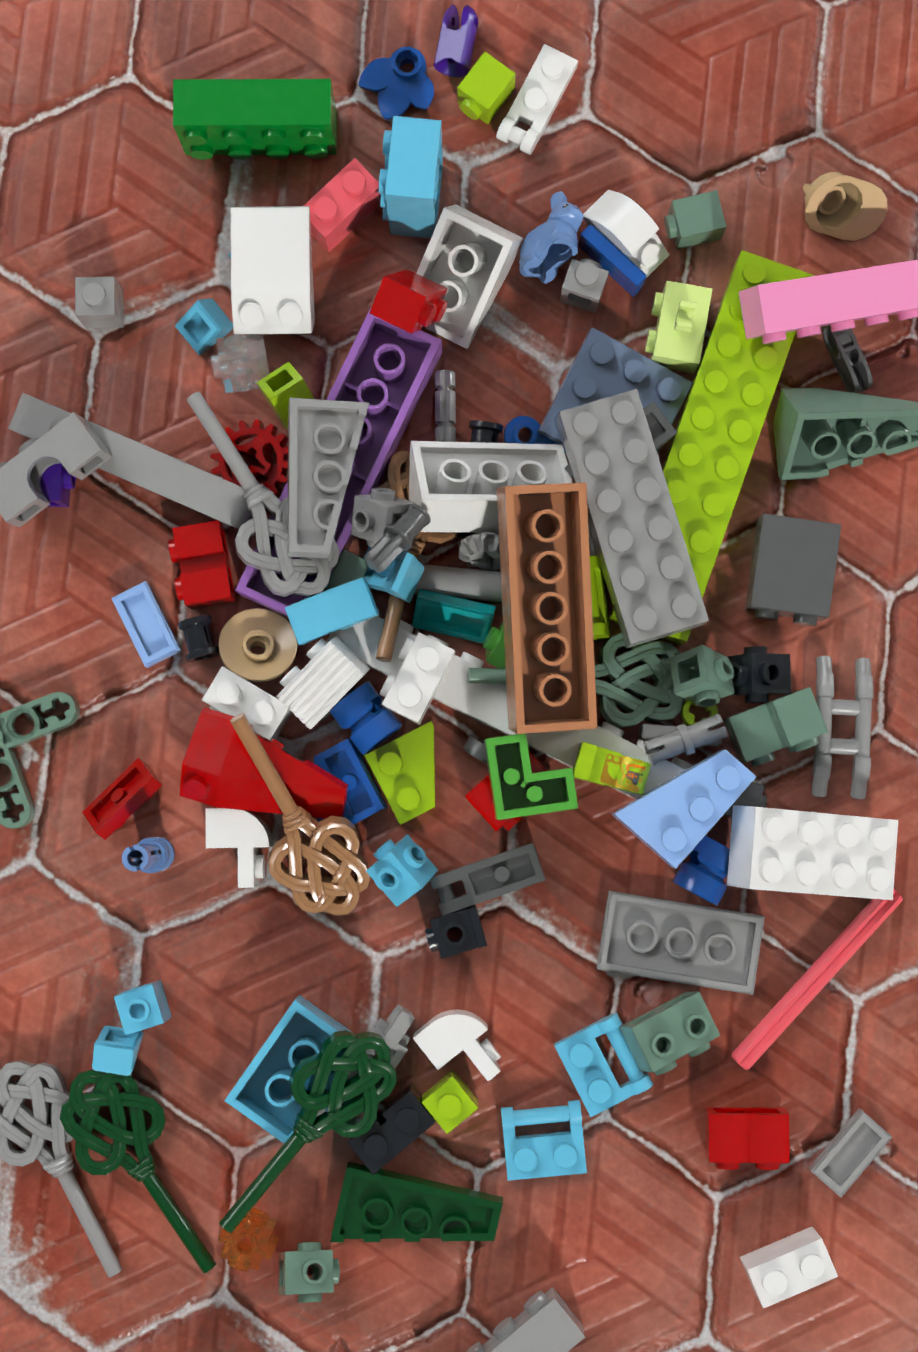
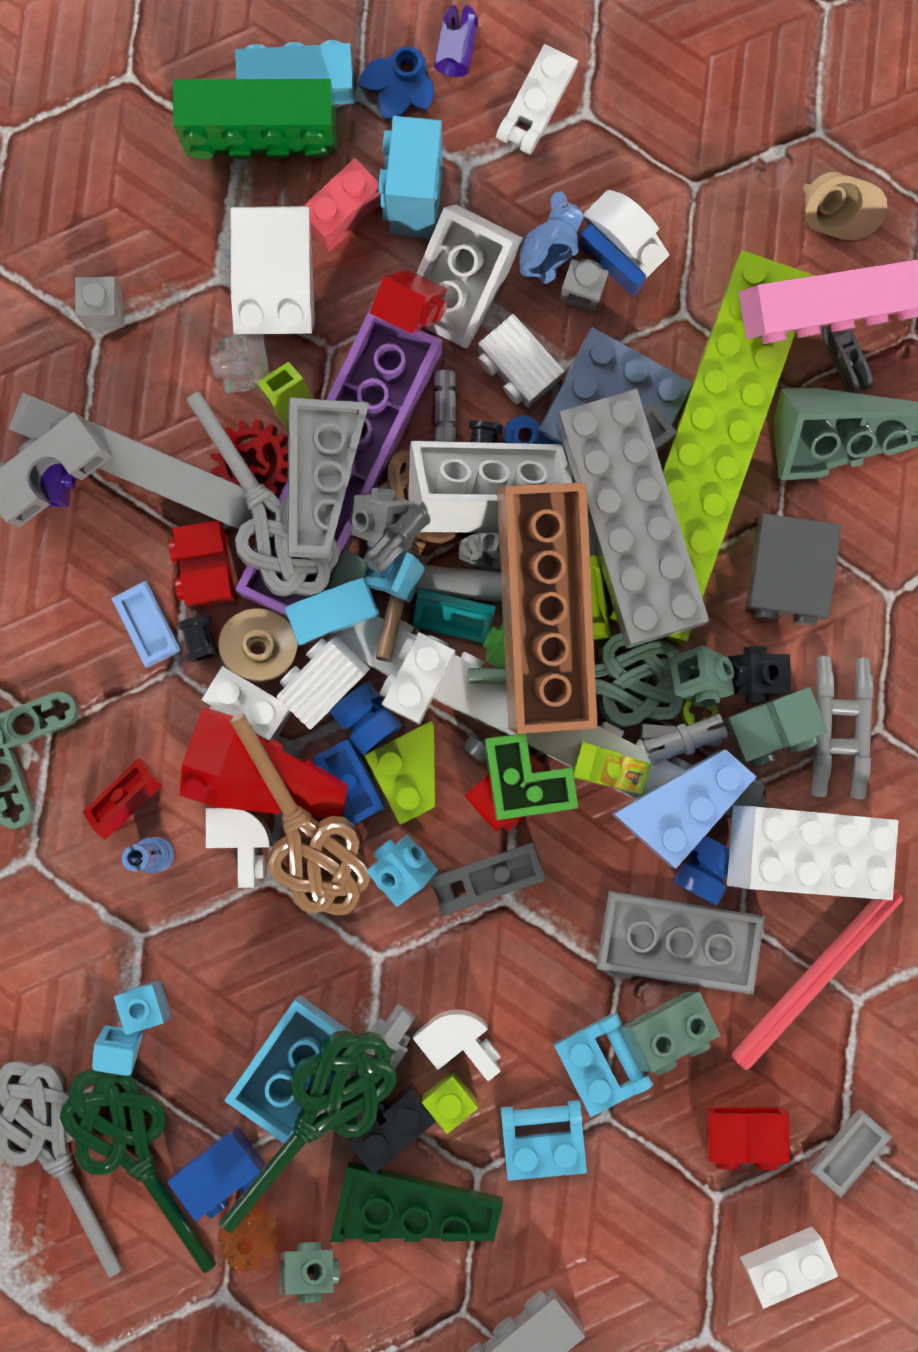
(204, 324): medium azure slope -> none
(216, 1174): none -> blue brick
(300, 61): none -> medium azure brick
(470, 925): black brick -> none
(485, 88): lime brick -> none
(519, 362): none -> white brick
(680, 326): yellowish green brick -> none
(695, 220): sand green brick -> none

